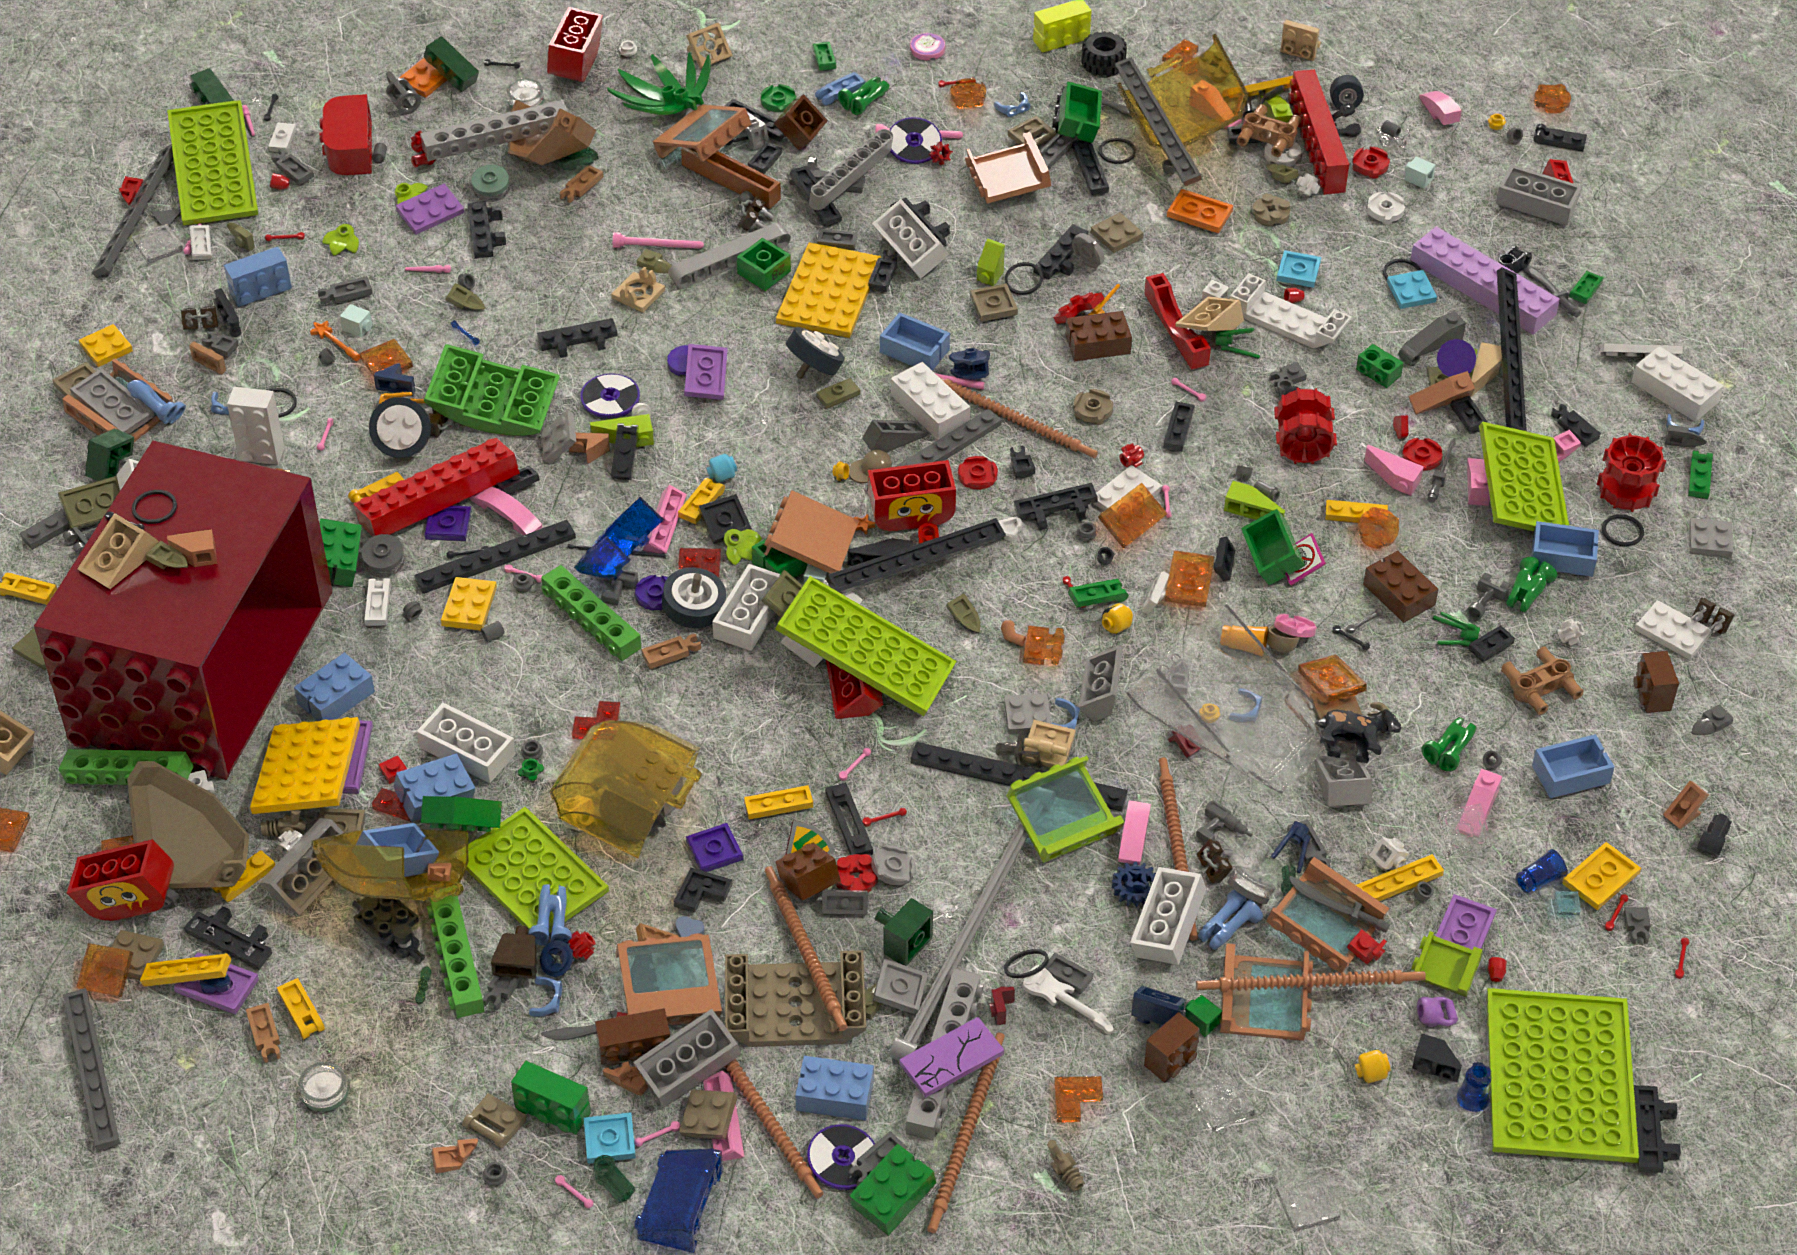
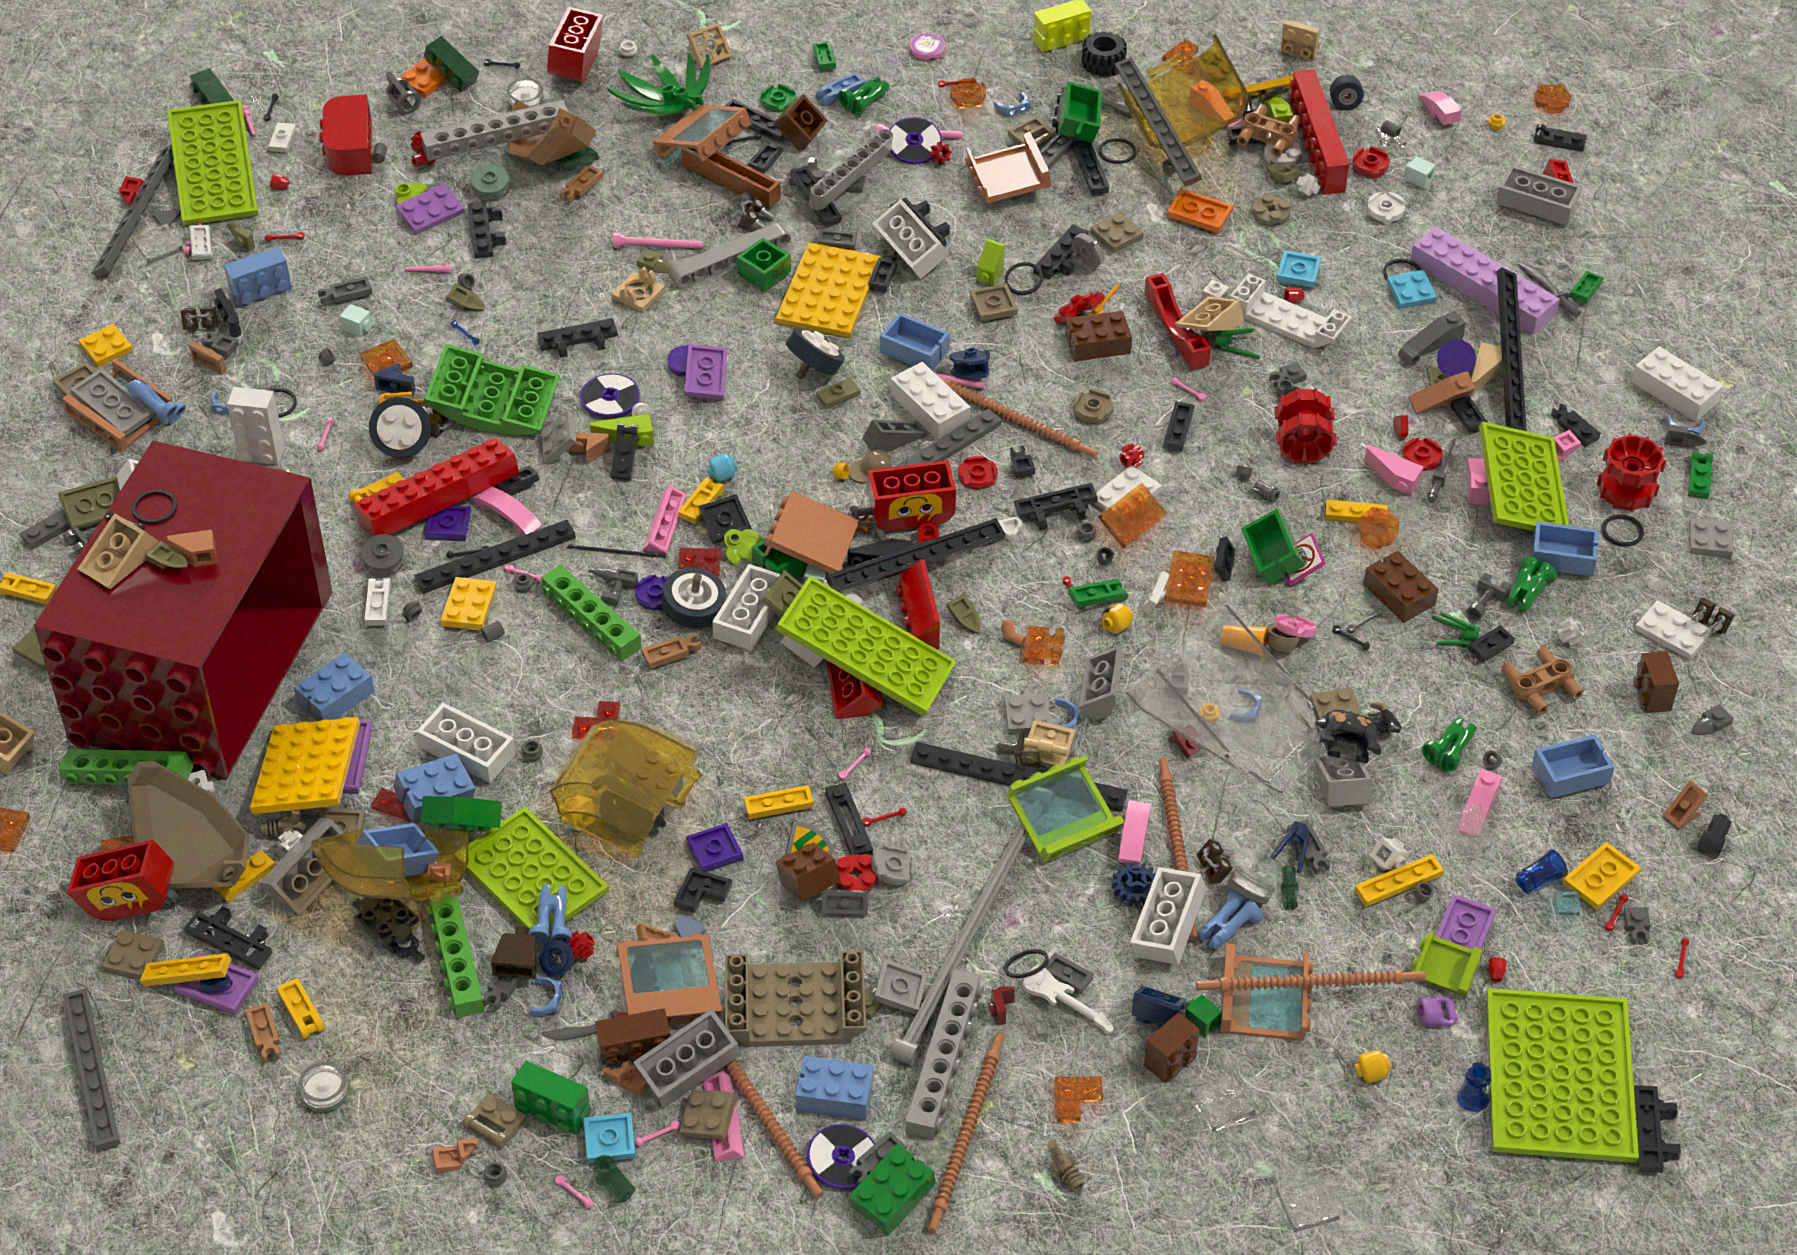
(105, 970): clear orange plate -> none
(106, 452): dark green brick -> none
(292, 167): dark grey plate -> none
(323, 329): orange piece -> none
(339, 241): lime plate -> none
(341, 549): green piece -> none
(391, 767): red plate -> none
(423, 985): clear green piece -> none
(534, 766): green plate -> none
(618, 540): clear blue windscreen -> none
(679, 1197): clear blue windscreen -> none
(757, 133): light grey bracket -> none
(806, 950): nougat hose -> none
(855, 512): none -> dark grey piece
(906, 931): dark green brick -> none
(919, 605): none -> red slope
(951, 1057): medium lavender tile -> none
(1165, 489): bright pink hinge -> none
(1219, 817): dark grey piece -> none
(1248, 501): lime slope -> none
(1318, 927): panel -> none
(1332, 678): clear orange plate -> none
(1346, 110): black piece -> none
(1355, 913): dark grey sword -> none
(1366, 947): red bracket -> none
(1379, 365): green brick -> none
(1436, 1058): black slope -> none
(1514, 132): dark grey hinge -> none
(1515, 259): black piece -> none
(1632, 350): white plate -> none

